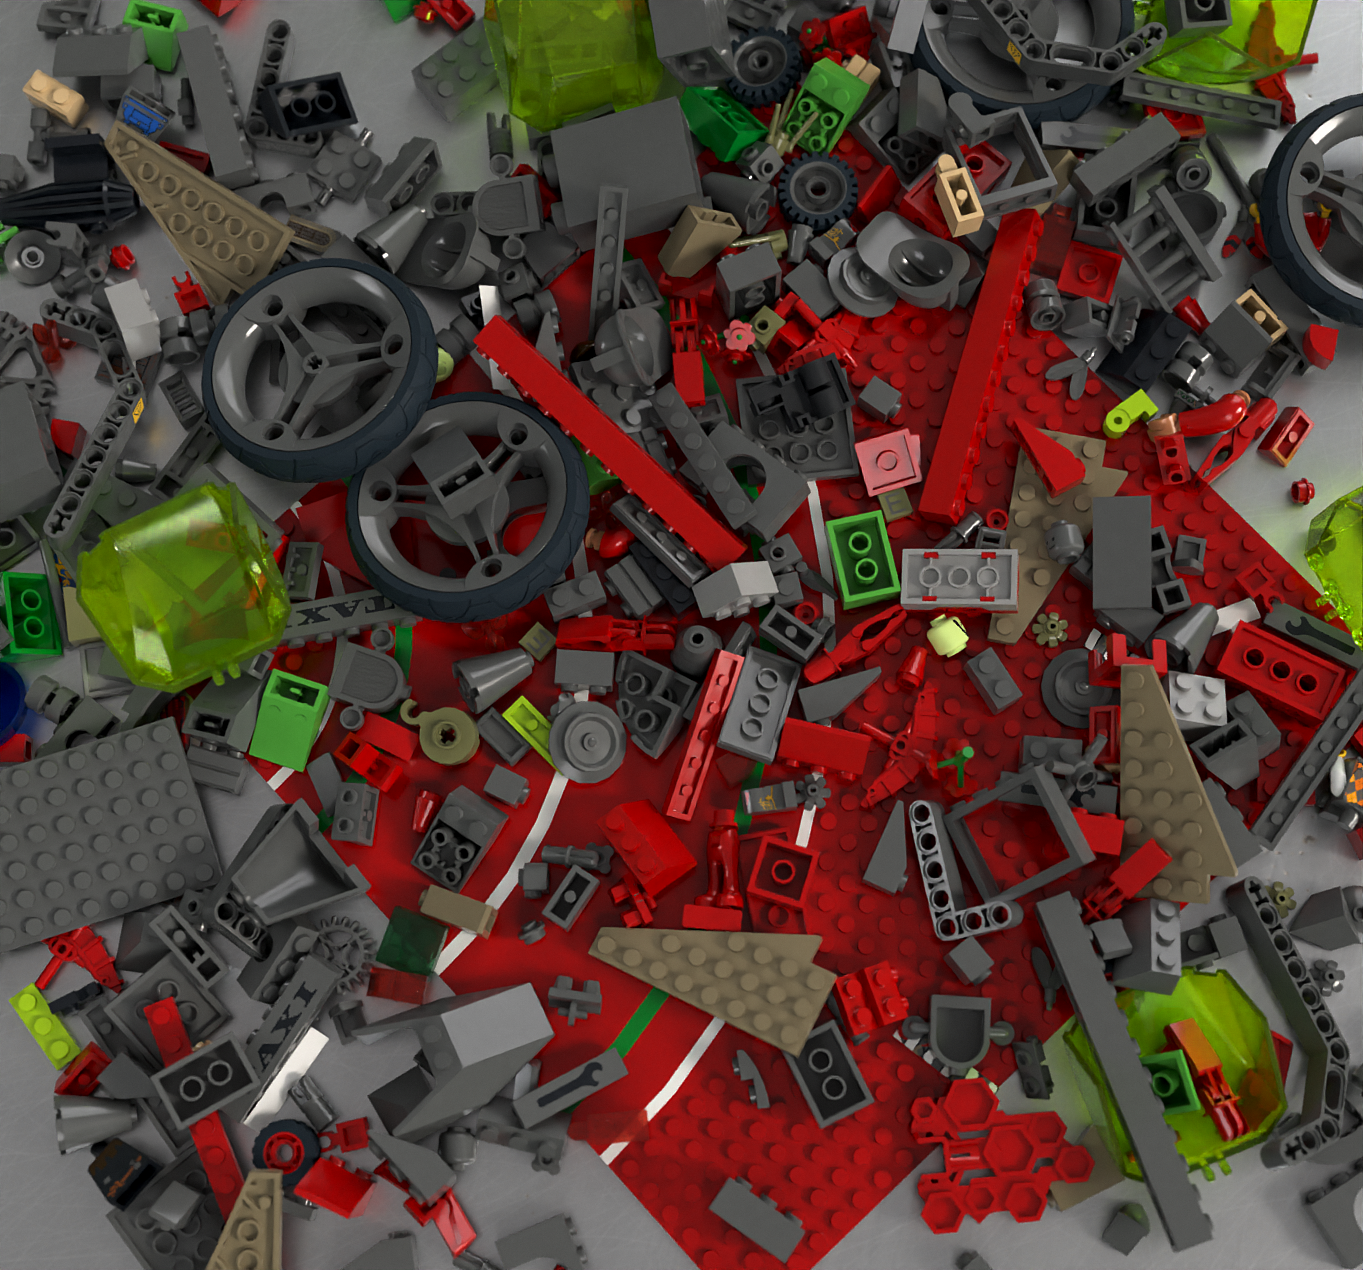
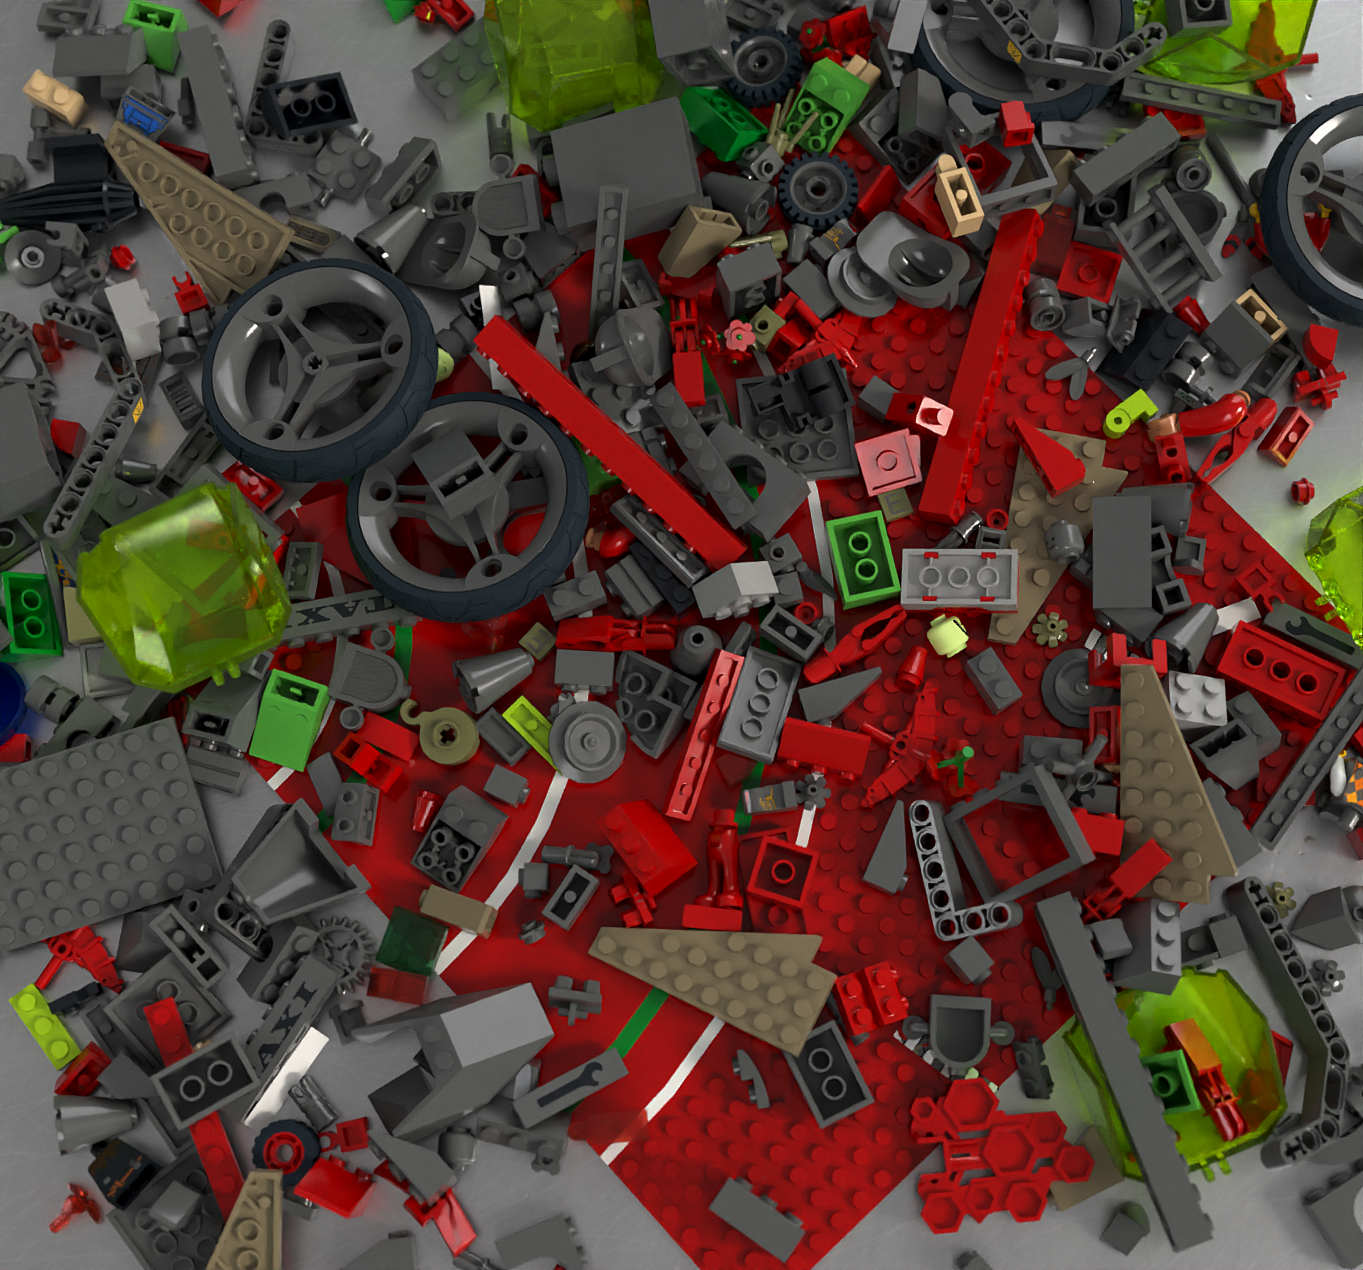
(75, 1205): none -> clear red plant
(255, 486): none -> red bracket
(927, 420): none -> red torso
(1015, 124): none -> red brick
(1169, 505): none -> dark grey cone
(1328, 380): none -> red hips

